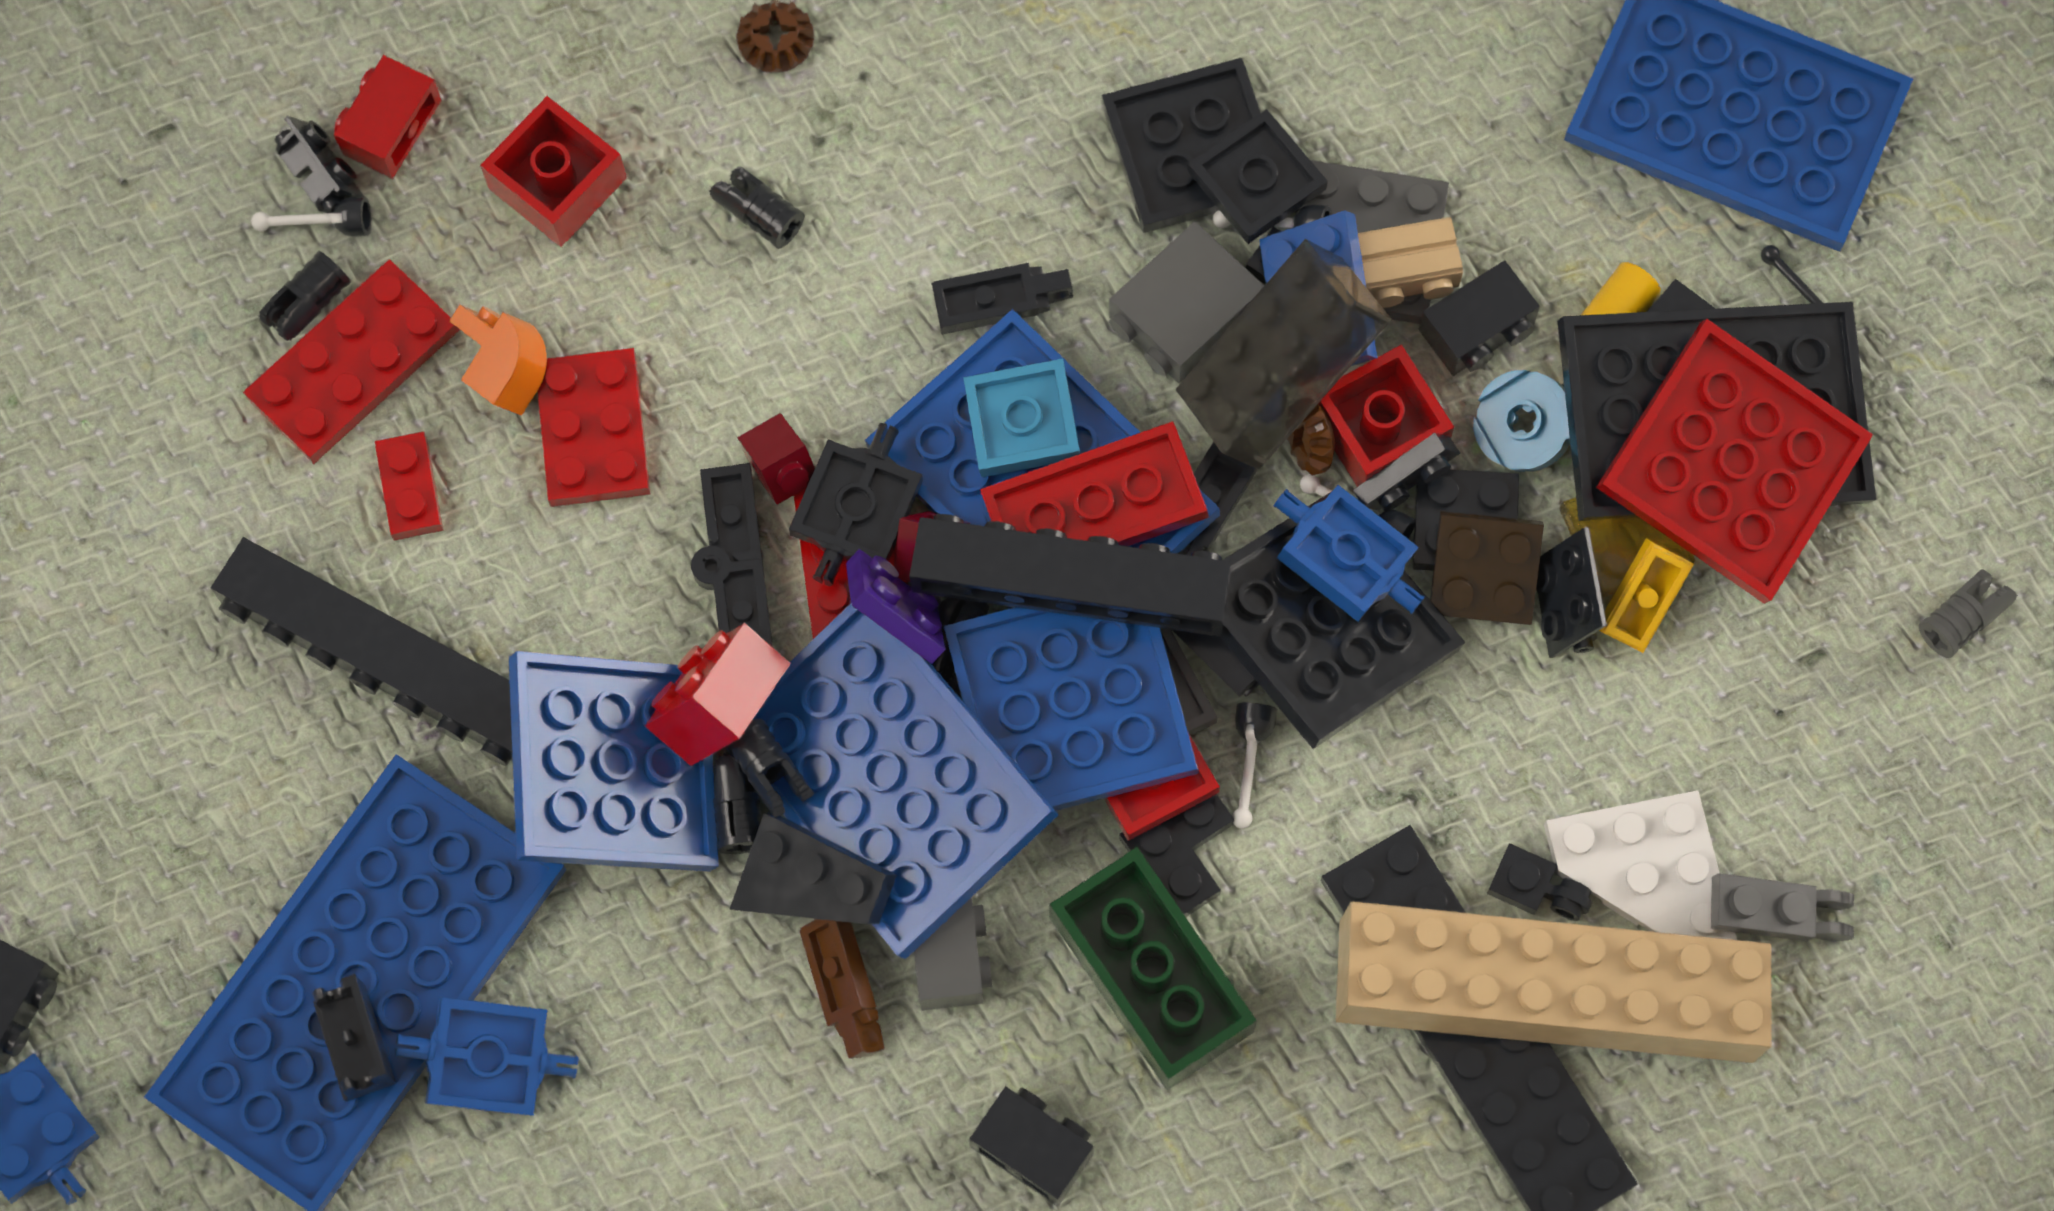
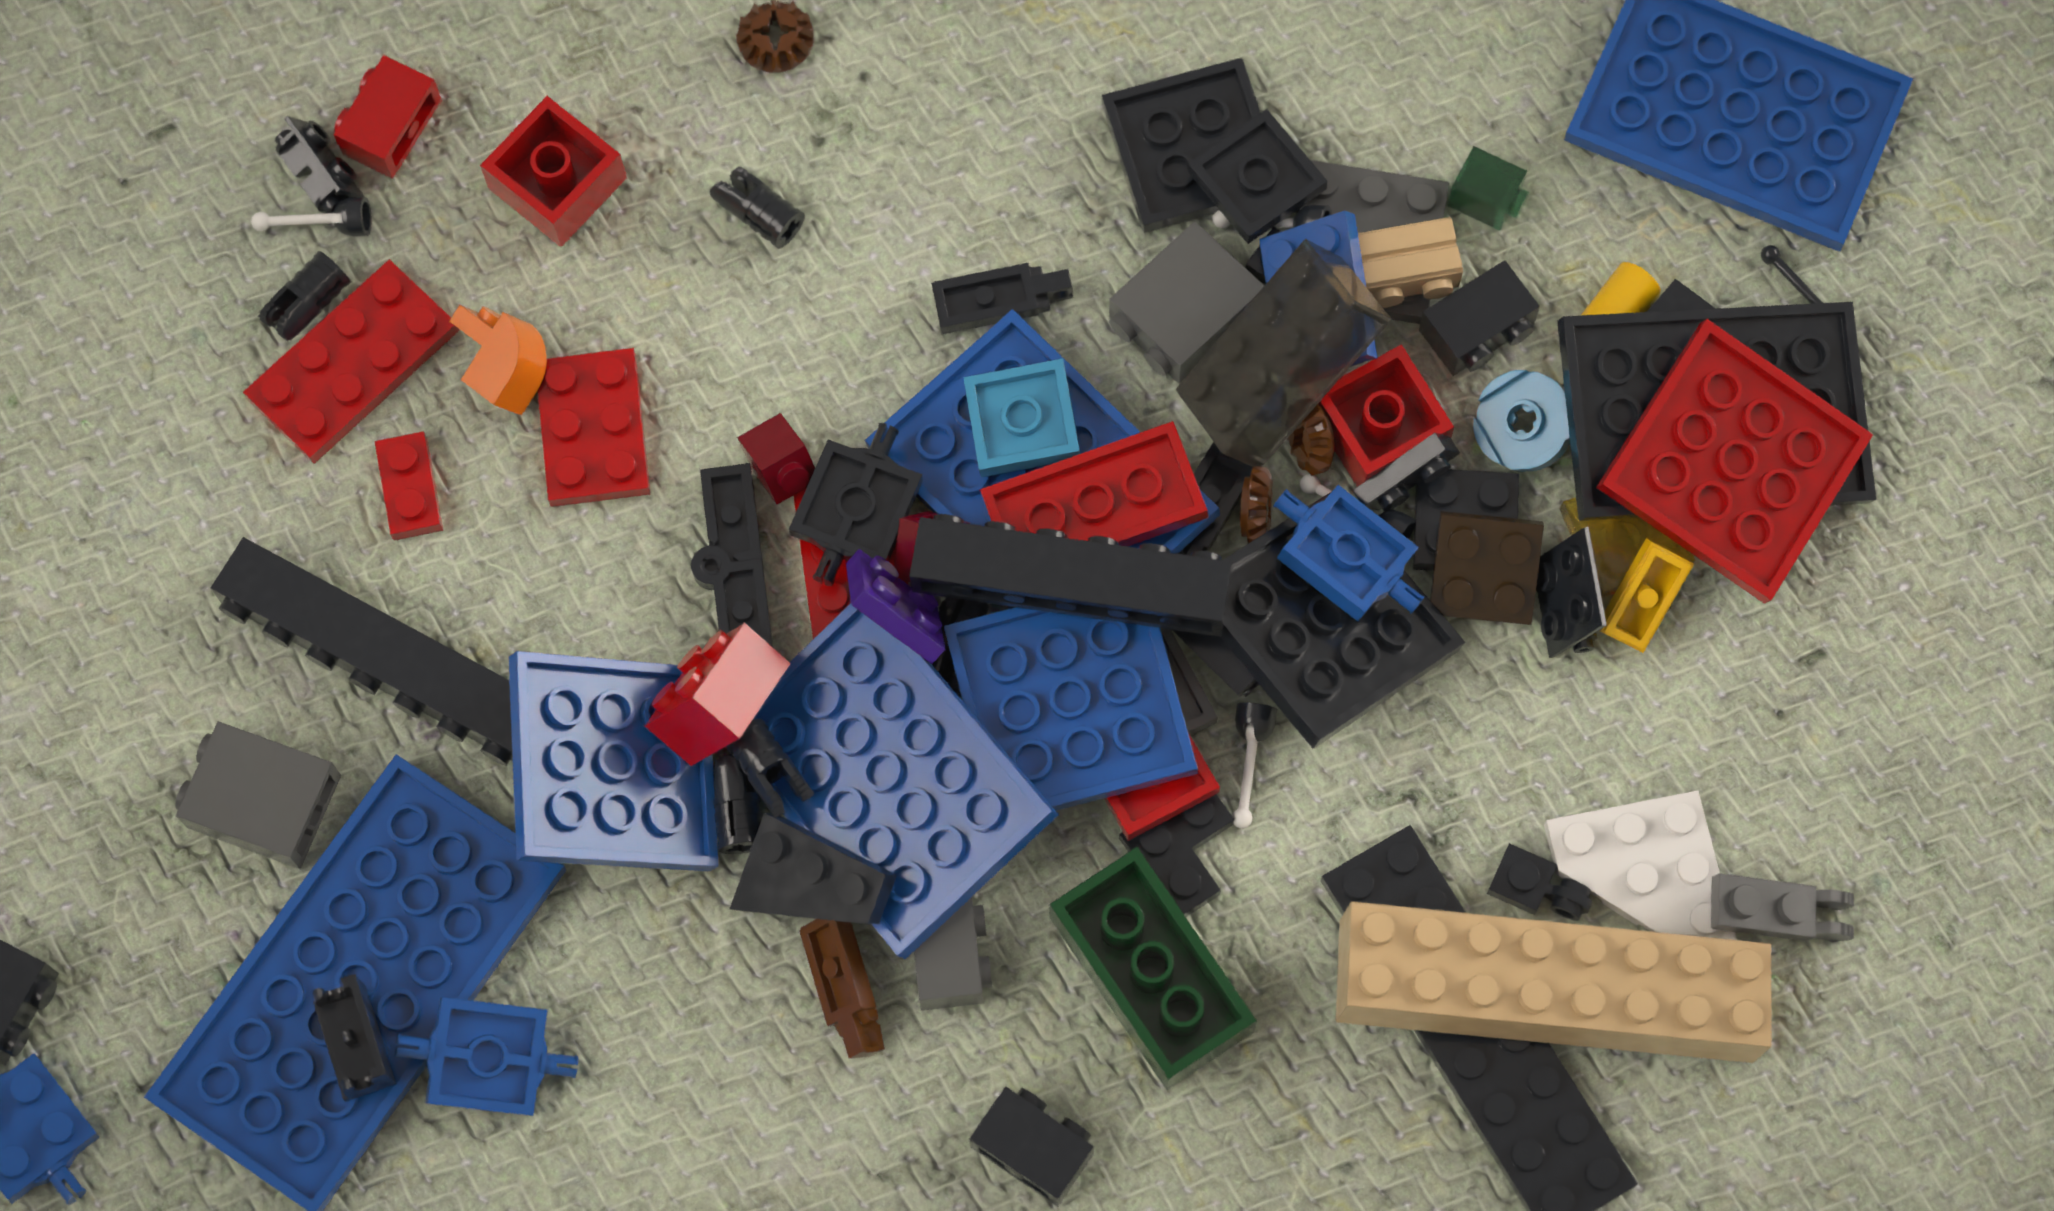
(257, 794): none -> dark grey brick
(1256, 504): none -> reddish brown gear
(1489, 189): none -> clear green brick
(1963, 616): dark grey hinge -> none

